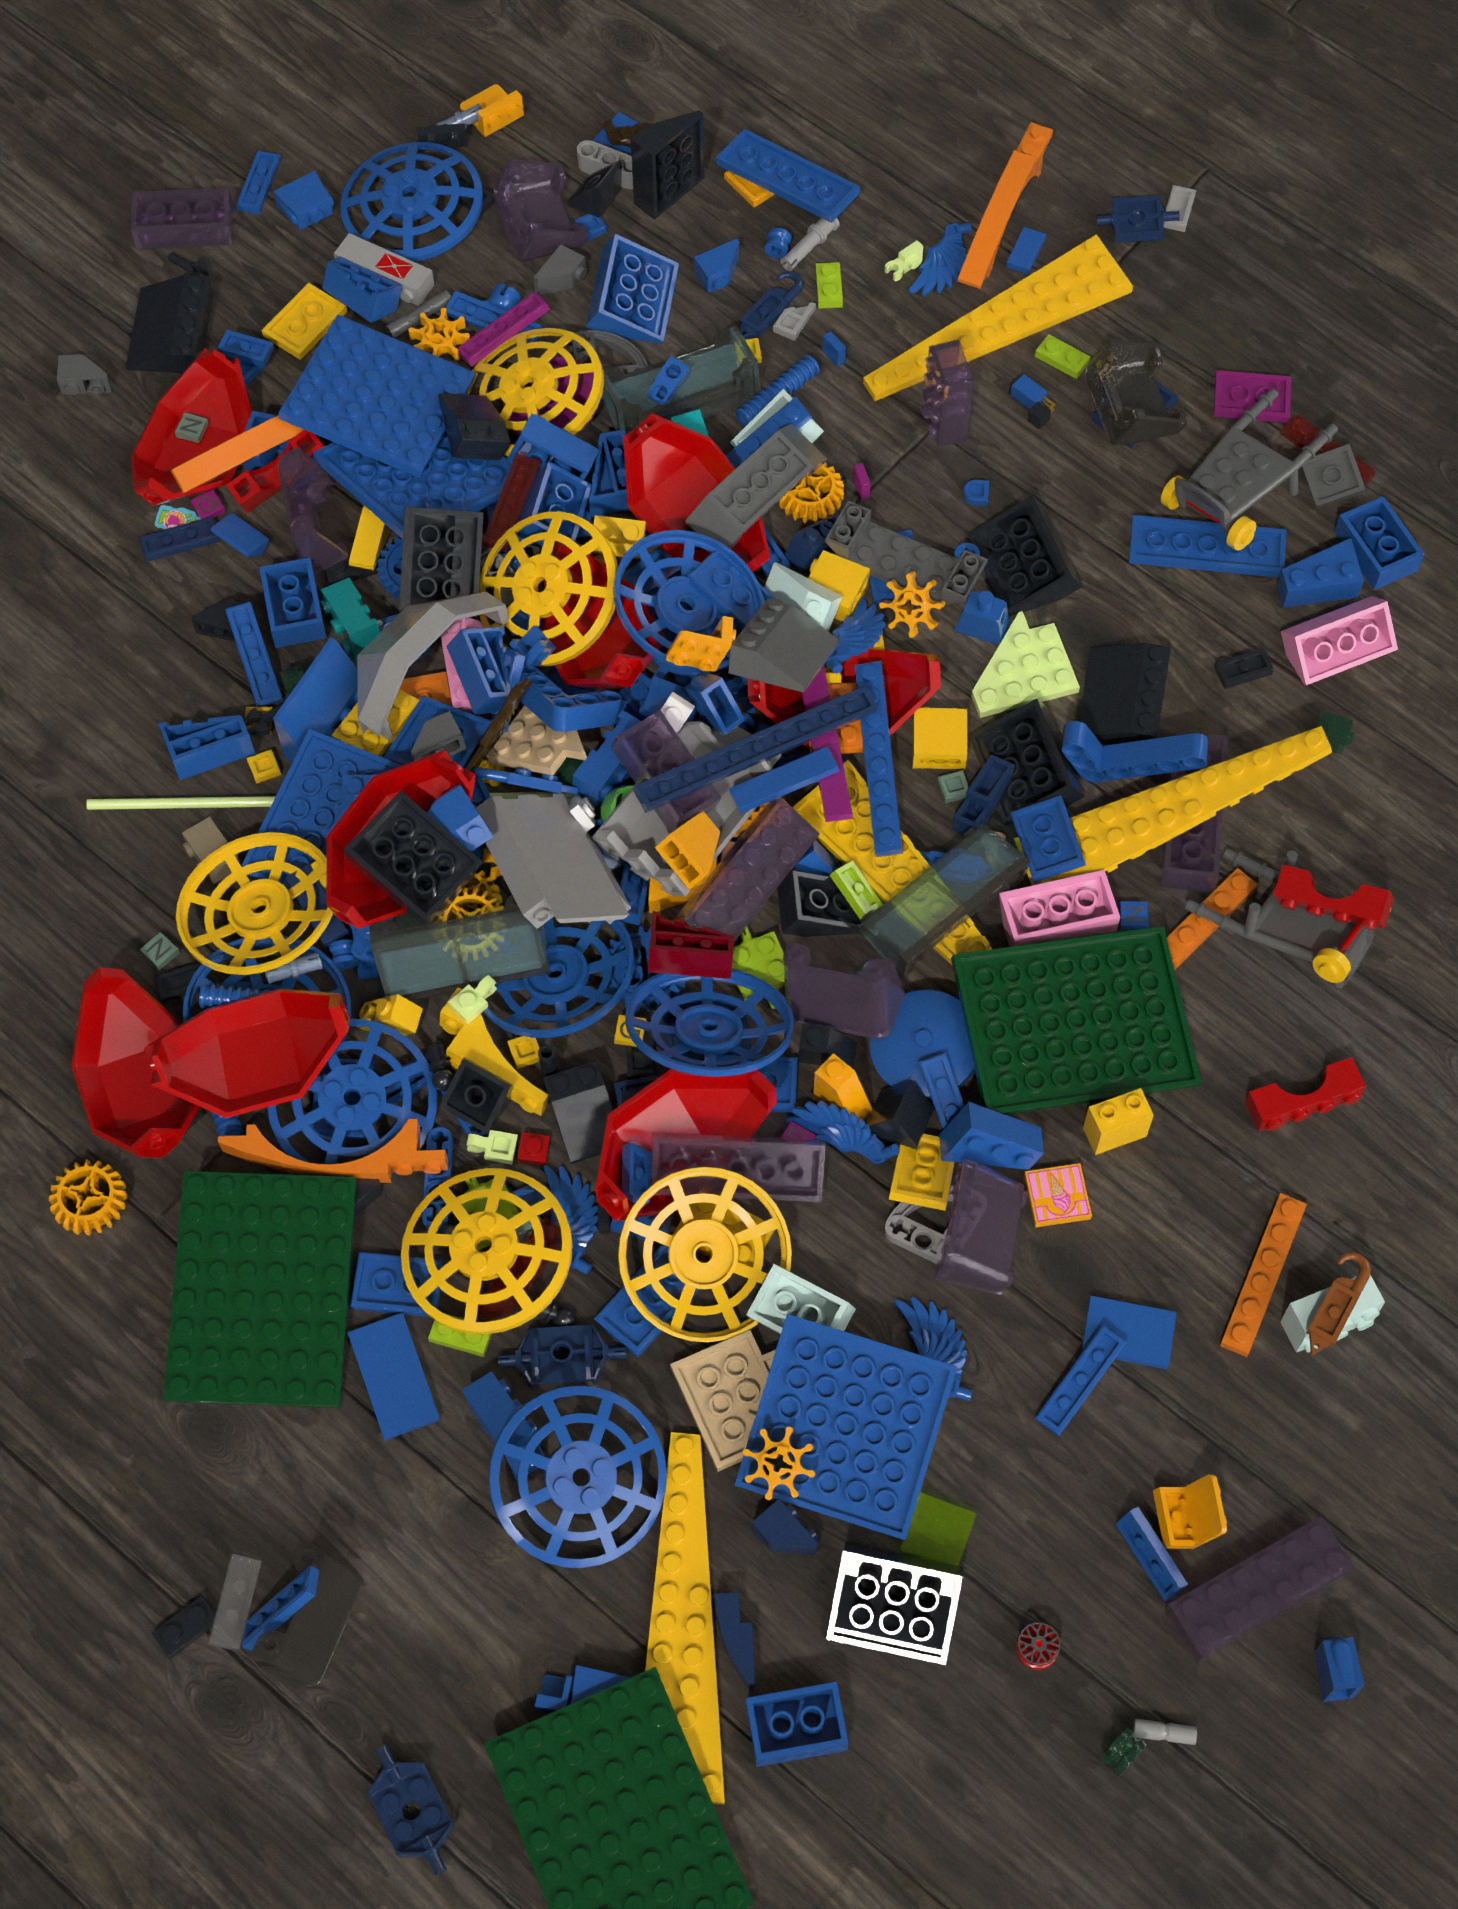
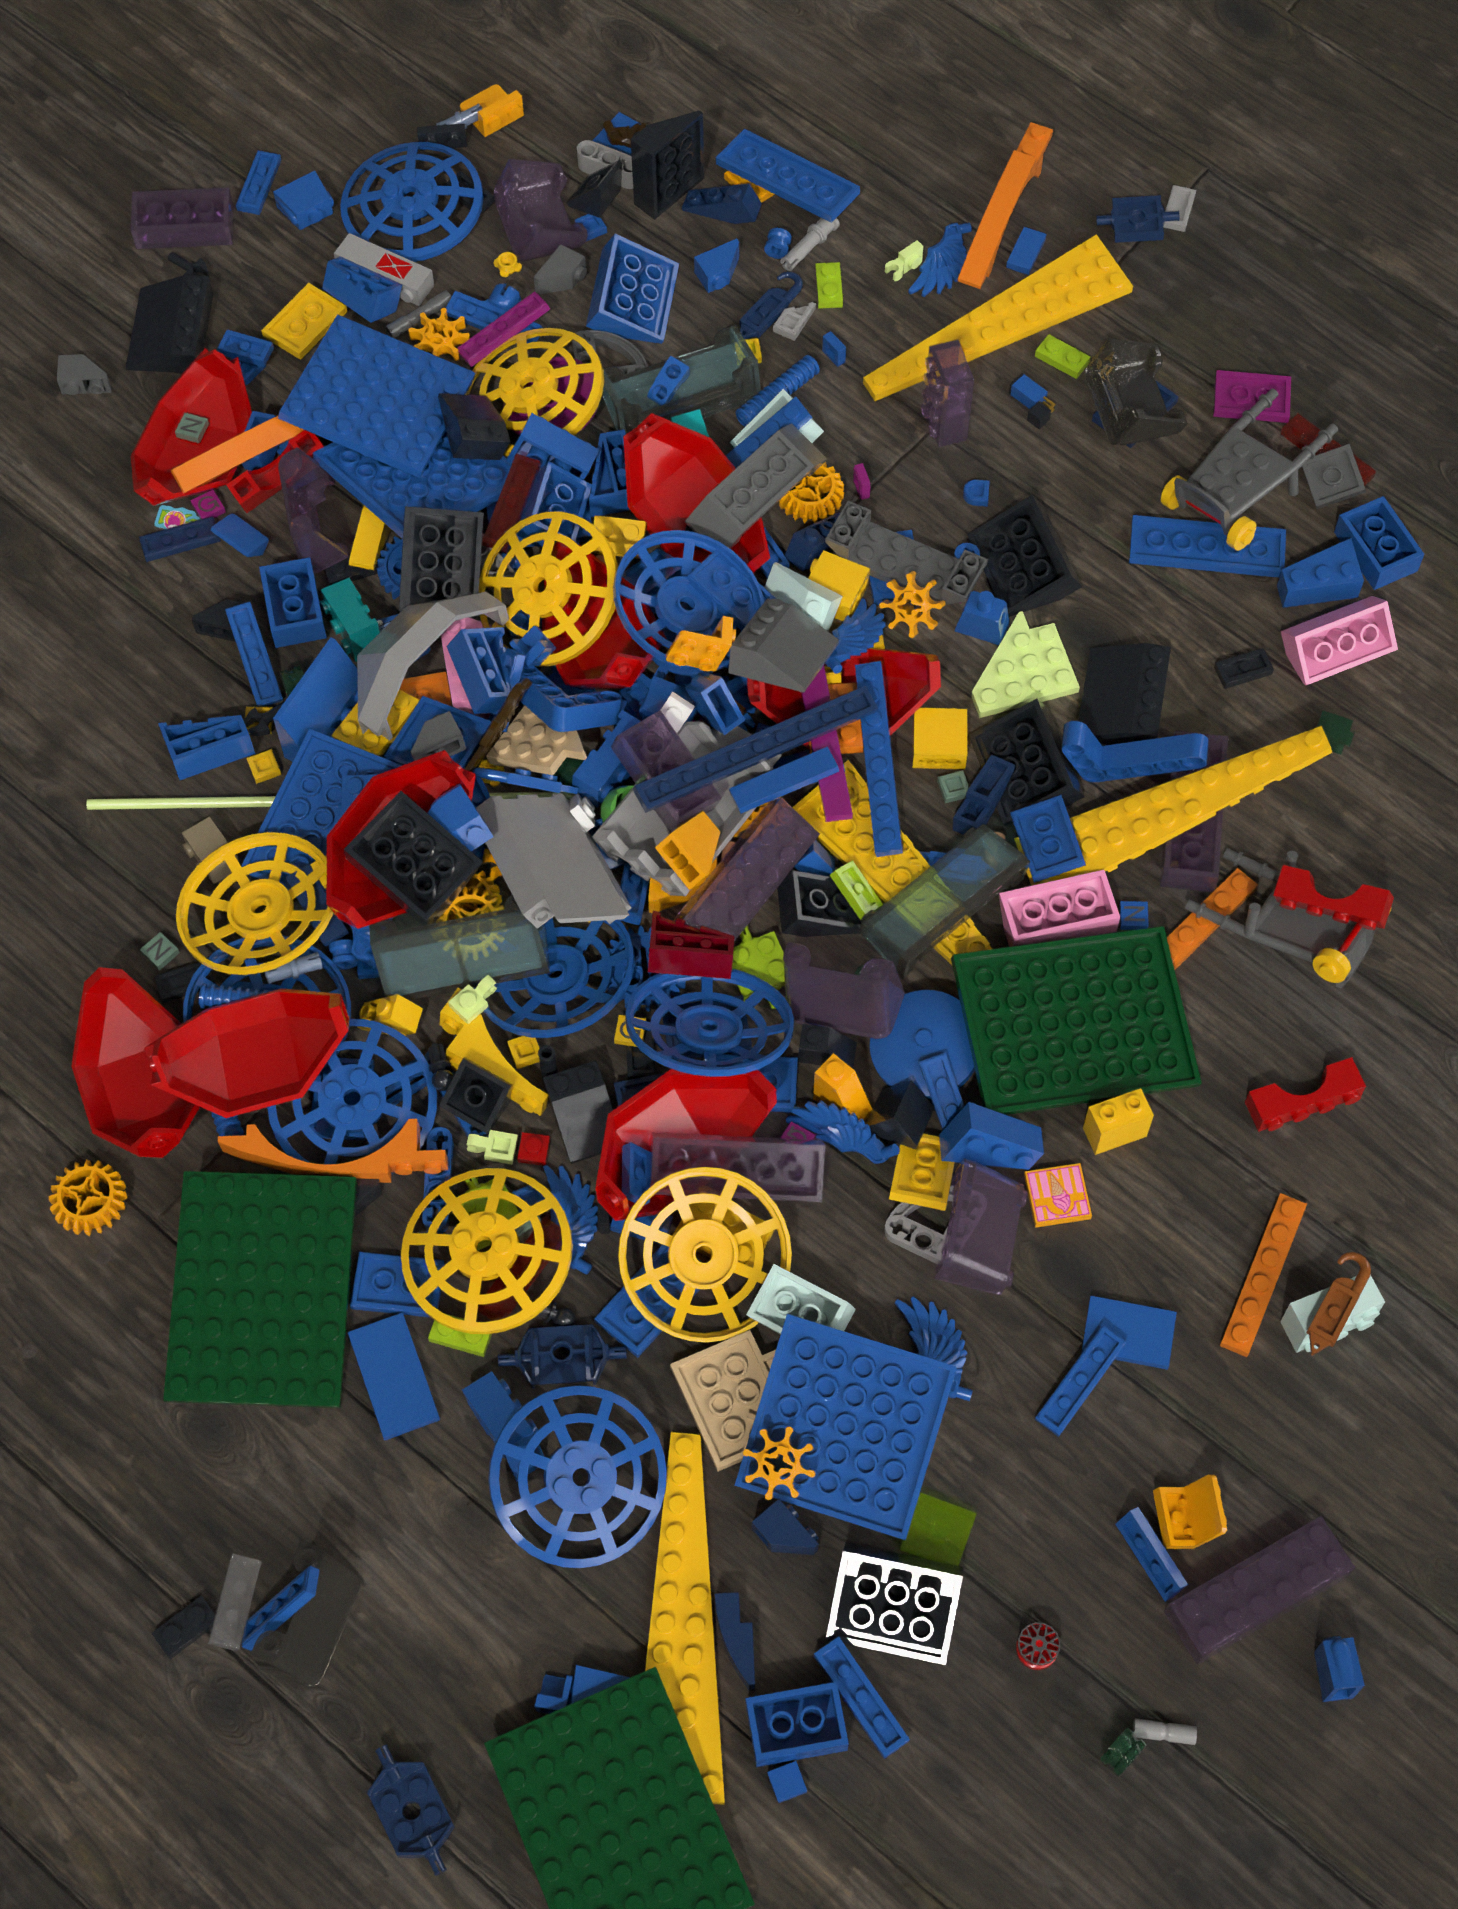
(507, 264): none -> yellow plate
(725, 203): none -> dark blue slope
(787, 1782): none -> blue tile
(861, 1697): none -> blue plate

